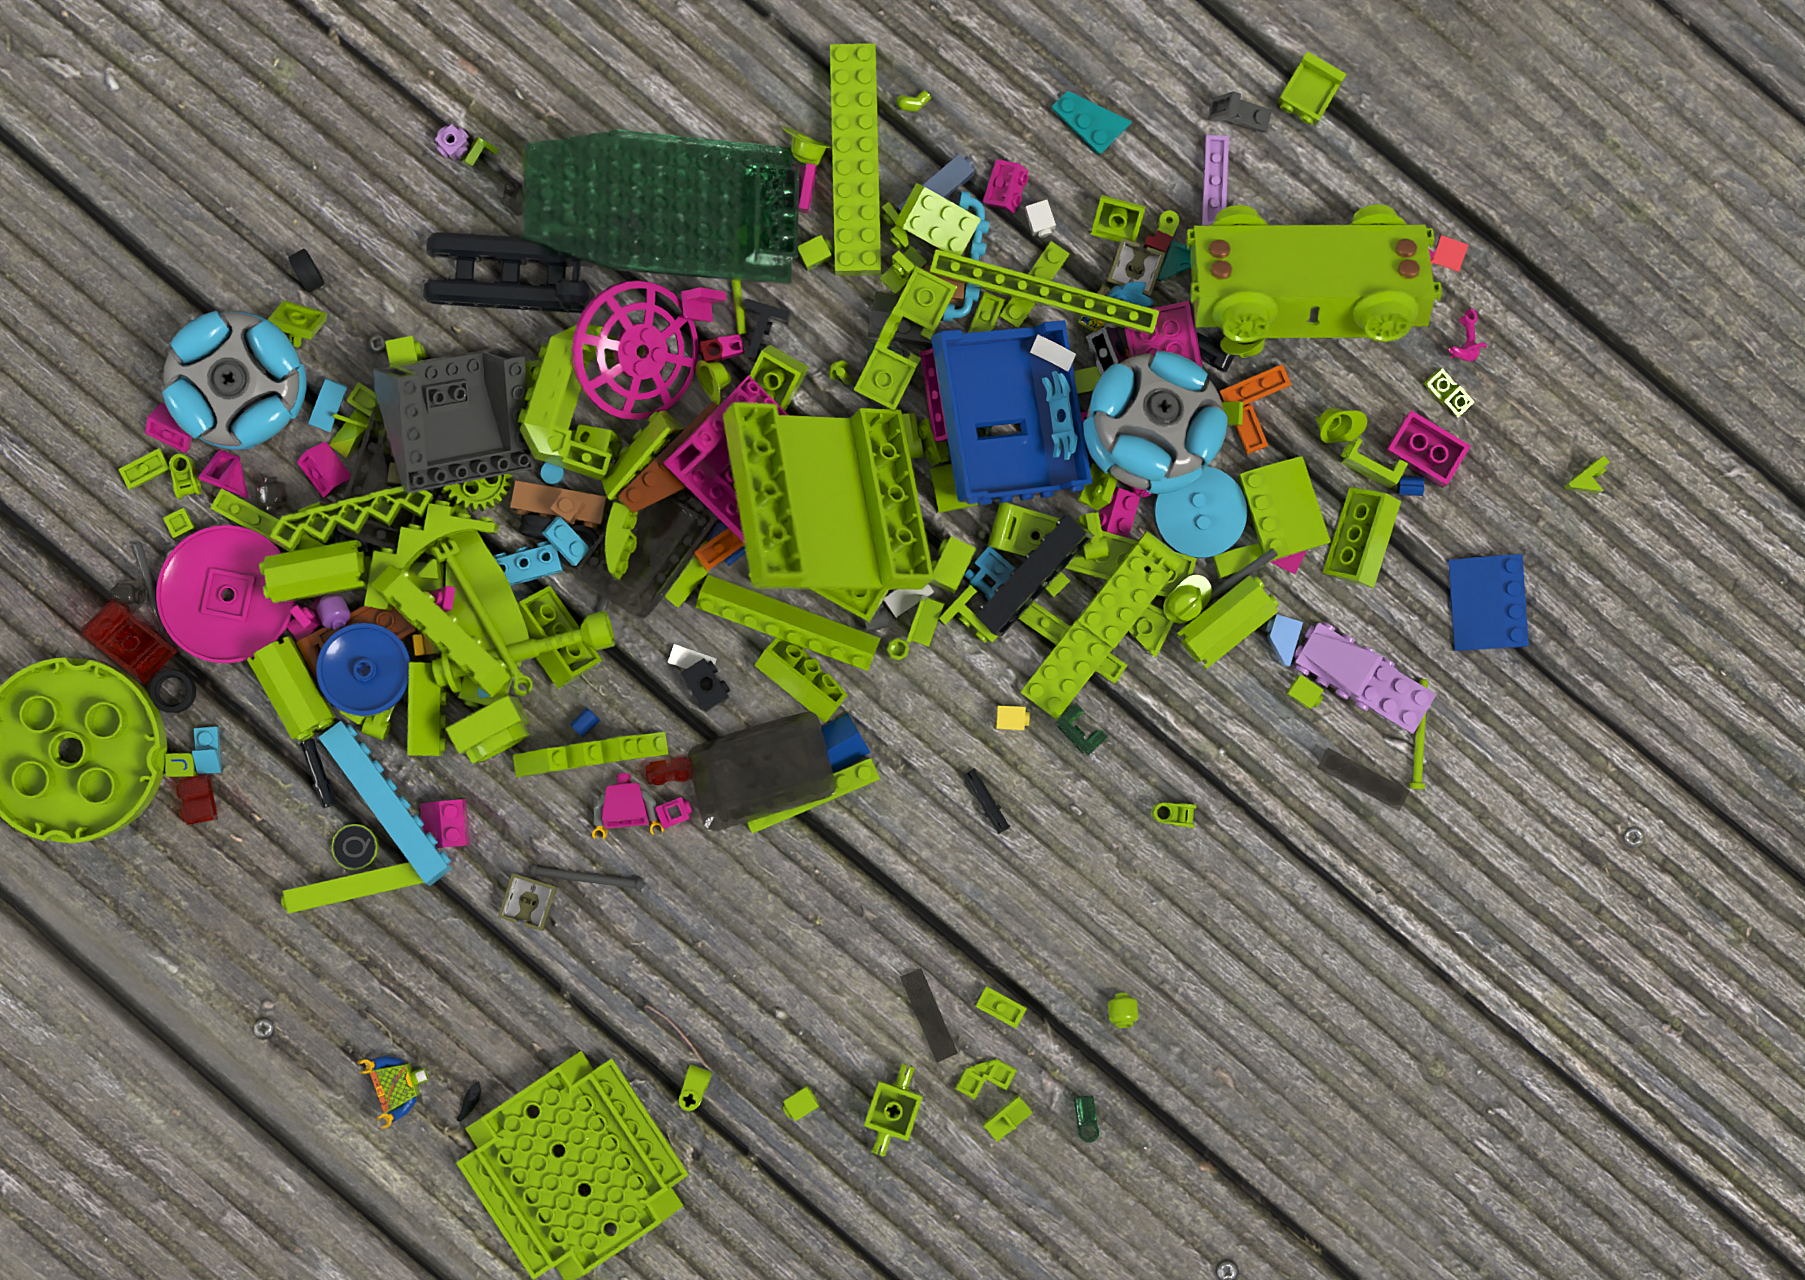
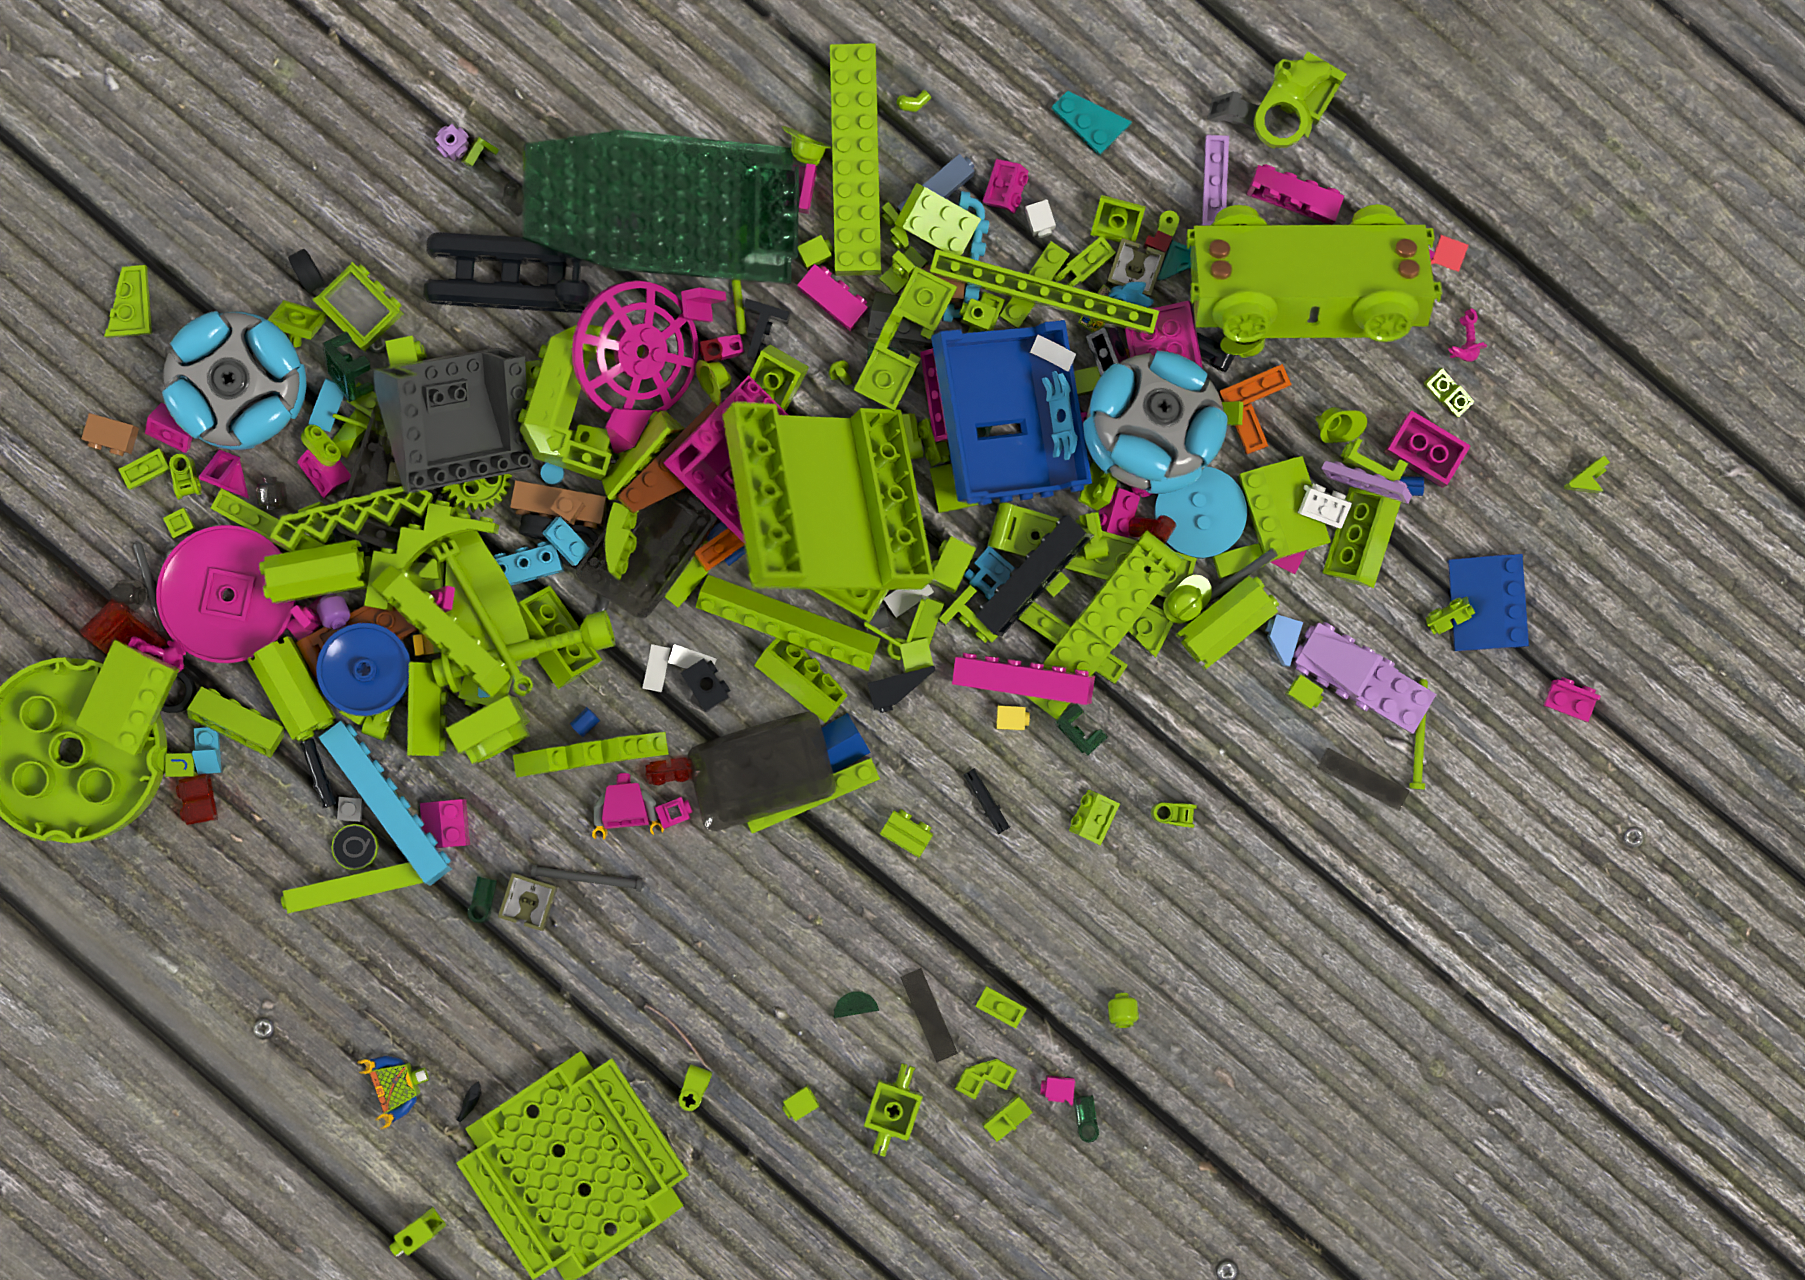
(109, 433): none -> medium nougat brick
(127, 697): none -> lime slope
(132, 304): none -> lime wing
(172, 655): none -> dark pink piece
(235, 721): none -> lime brick
(320, 445): none -> lime plate
(344, 369): none -> clear green panel
(350, 809): none -> light grey plate
(359, 306): none -> window
(417, 1233): none -> lime torso
(482, 896): none -> clear green piece
(626, 427): none -> dark pink slope
(656, 668): none -> white sticker
(833, 297): none -> dark pink brick
(855, 1003): none -> clear green tile
(894, 689): none -> black slope
(906, 833): none -> lime brick
(914, 654): none -> lime piece
(977, 314): none -> lime brick
(1023, 679): none -> dark pink brick
(1058, 1088): none -> dark pink window
(1087, 261): none -> lime hinge
(1094, 817): none -> lime bracket
(1161, 527): none -> clear red piece
(1290, 87): none -> lime animal
(1295, 195): none -> dark pink wedge
(1324, 506): none -> white bracket
(1360, 479): none -> lavender plate
(1441, 618): none -> lime hinge
(1571, 699): none -> dark pink bracket

